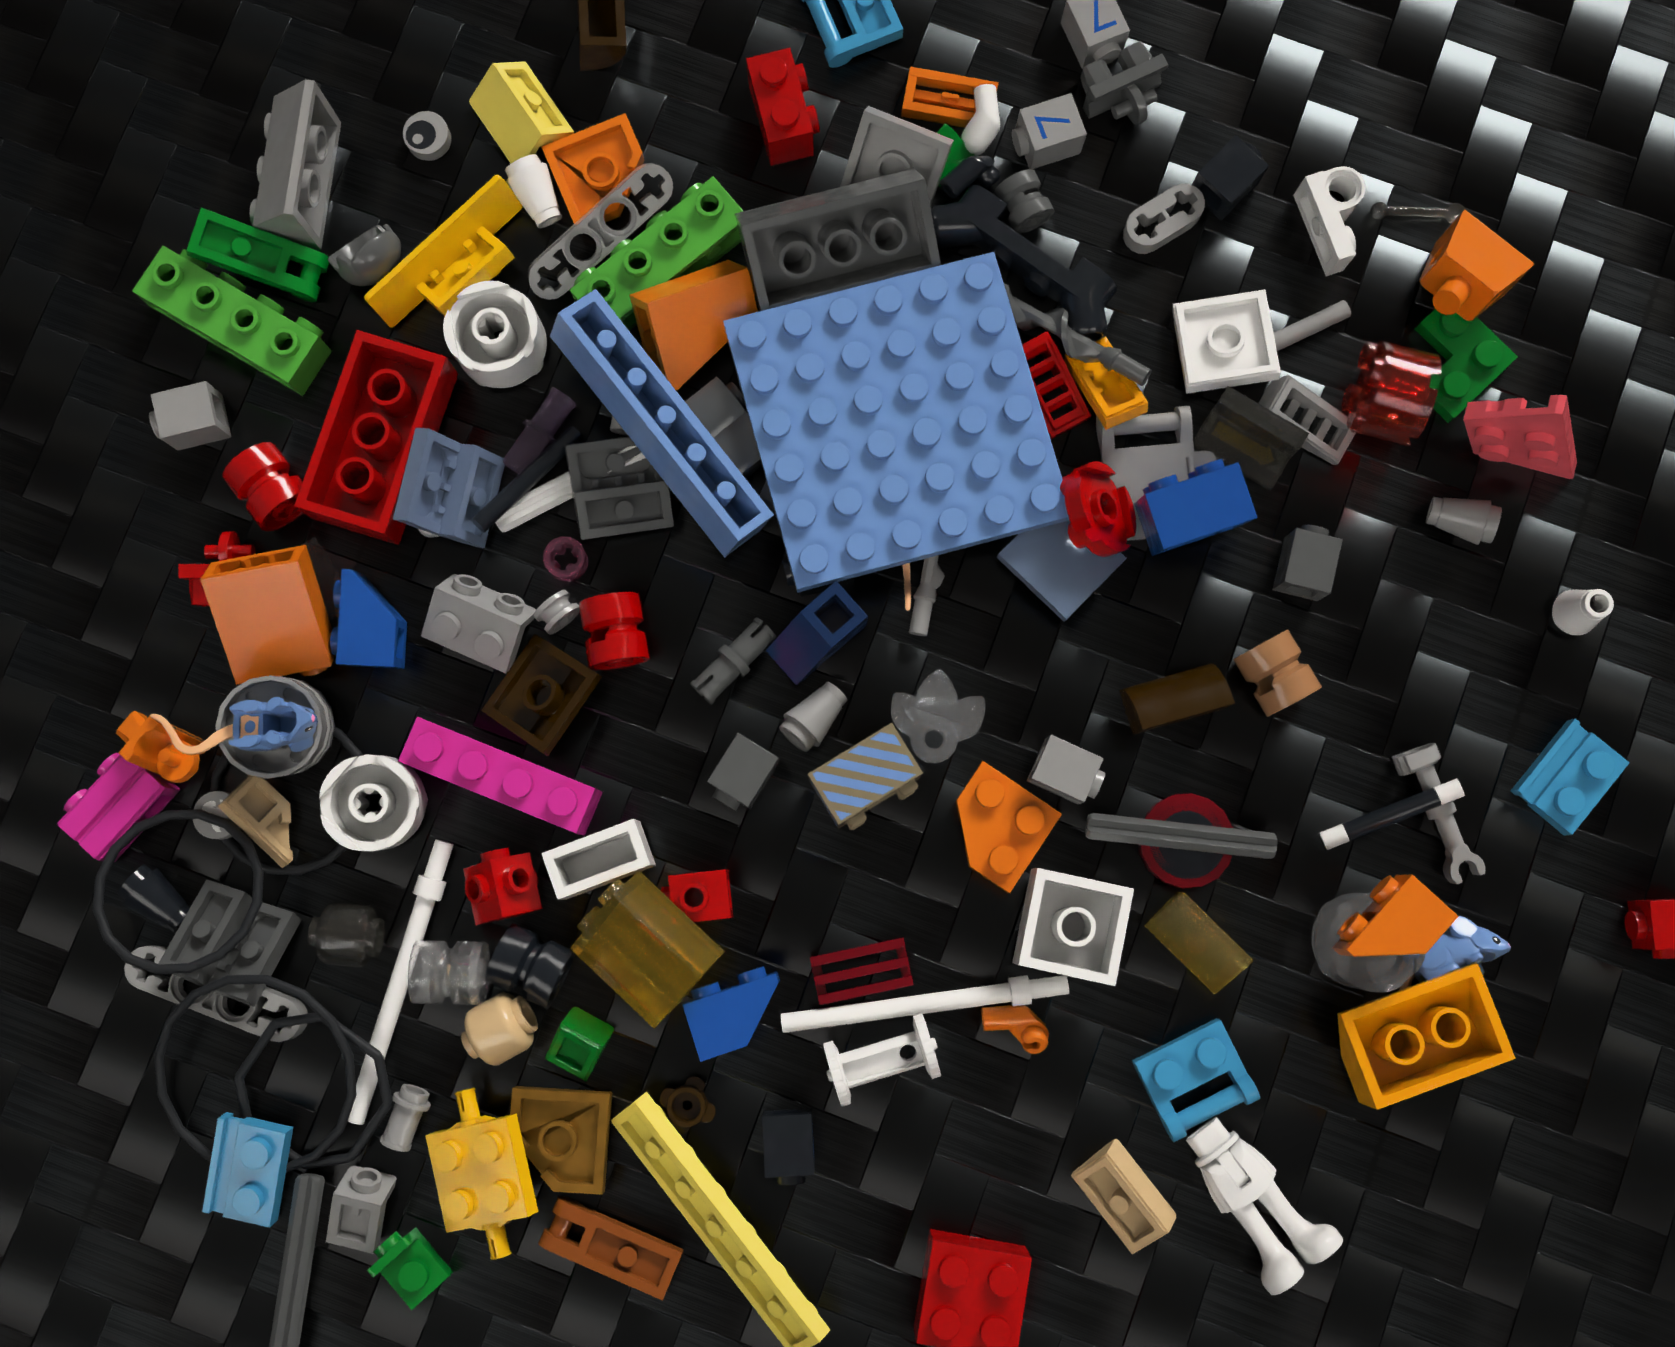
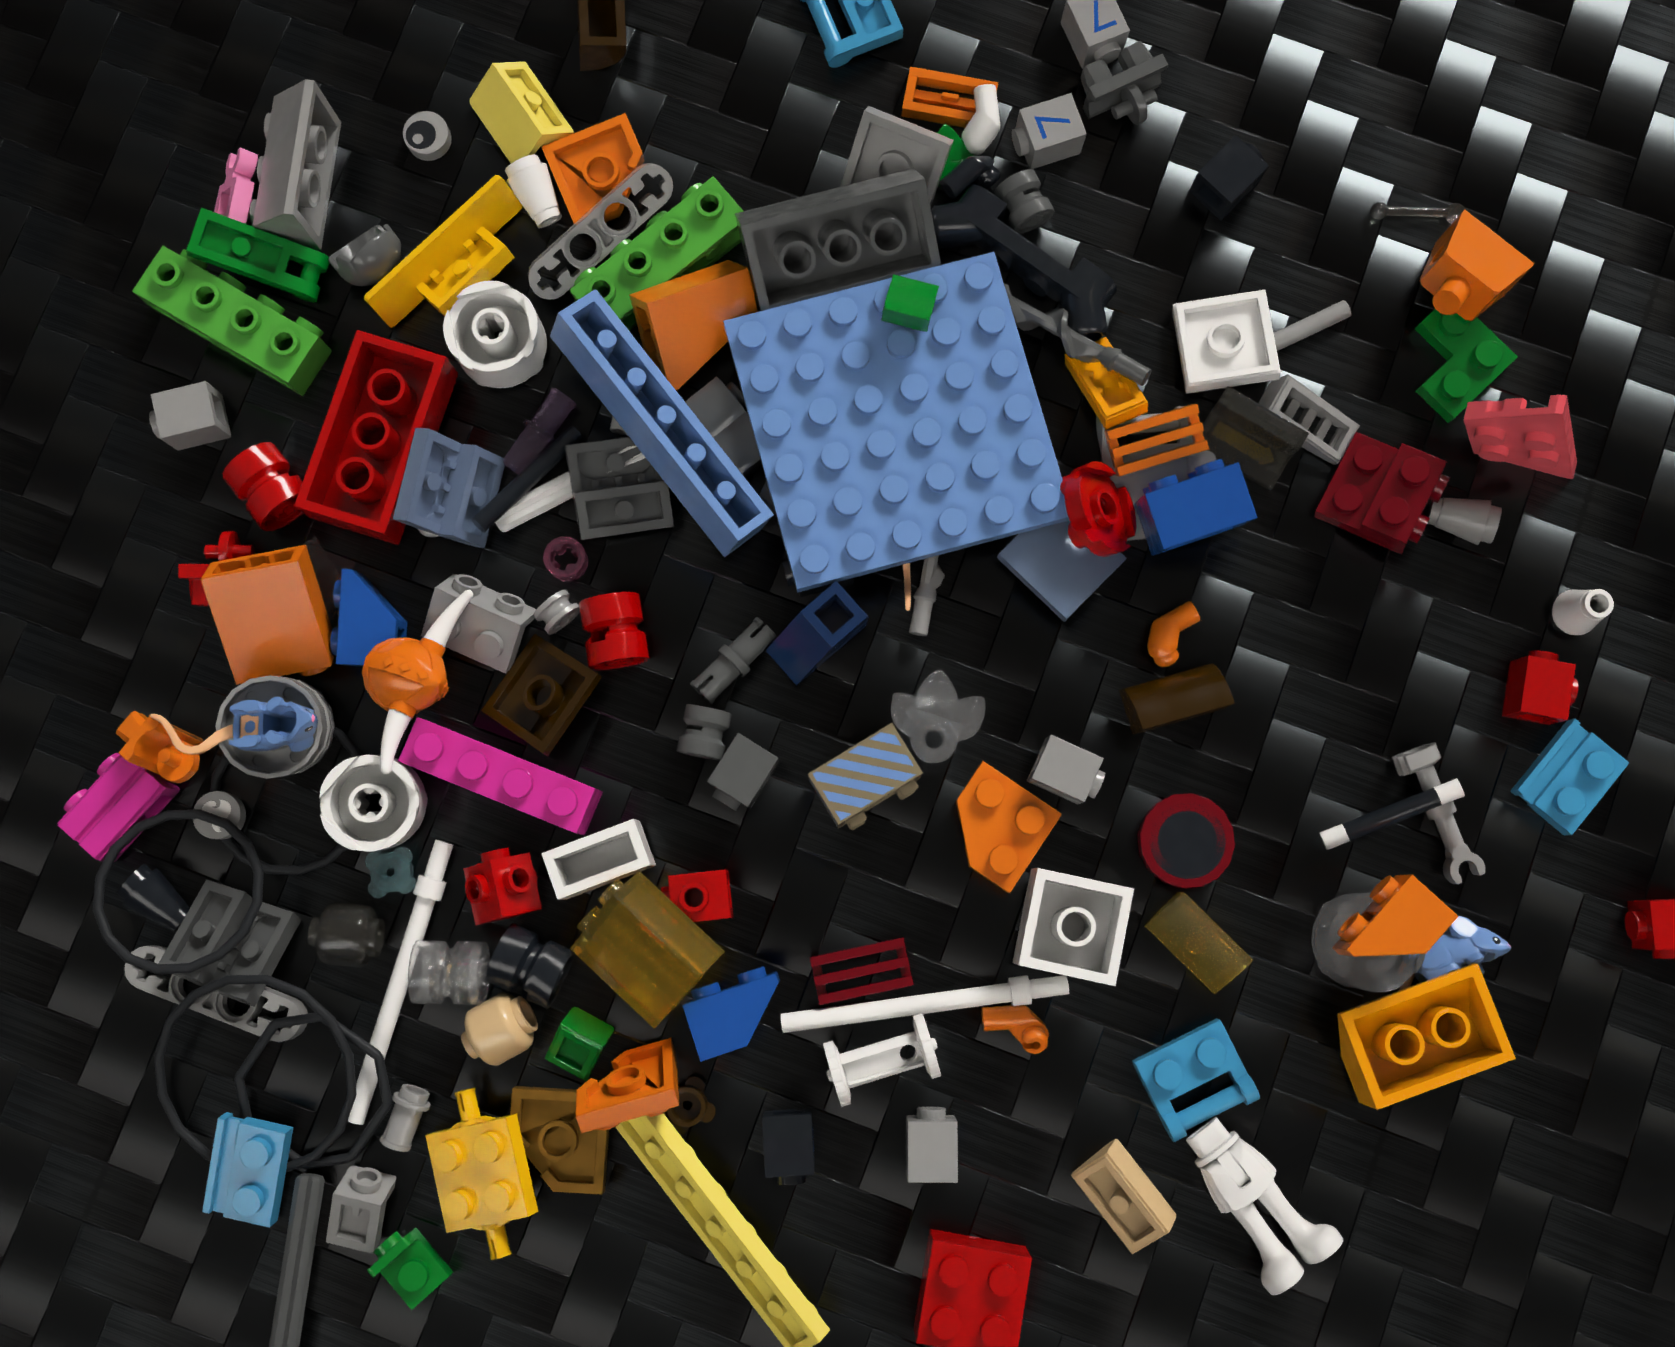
(236, 193): none -> bright pink plate
(262, 815): tan tile -> none
(403, 877): none -> clear light blue plate
(409, 676): none -> orange helmet
(612, 1248): dark orange plate -> none
(639, 1086): none -> orange plate
(704, 732): none -> dark grey wheel
(780, 106): red brick -> none
(812, 718): light grey cone -> none
(909, 303): none -> green slope
(931, 1146): none -> light grey brick
(1062, 378): red slope -> none
(1158, 210): light grey beam -> none
(1165, 633): none -> orange arm
(1181, 836): dark grey axle -> none
(1194, 428): none -> orange tile
(1277, 673): medium nougat wheel -> none
(1308, 563): dark grey brick -> none
(1326, 216): white plate -> none
(1383, 492): none -> dark red plate
(1391, 392): clear red brick -> none
(1540, 688): none -> red brick

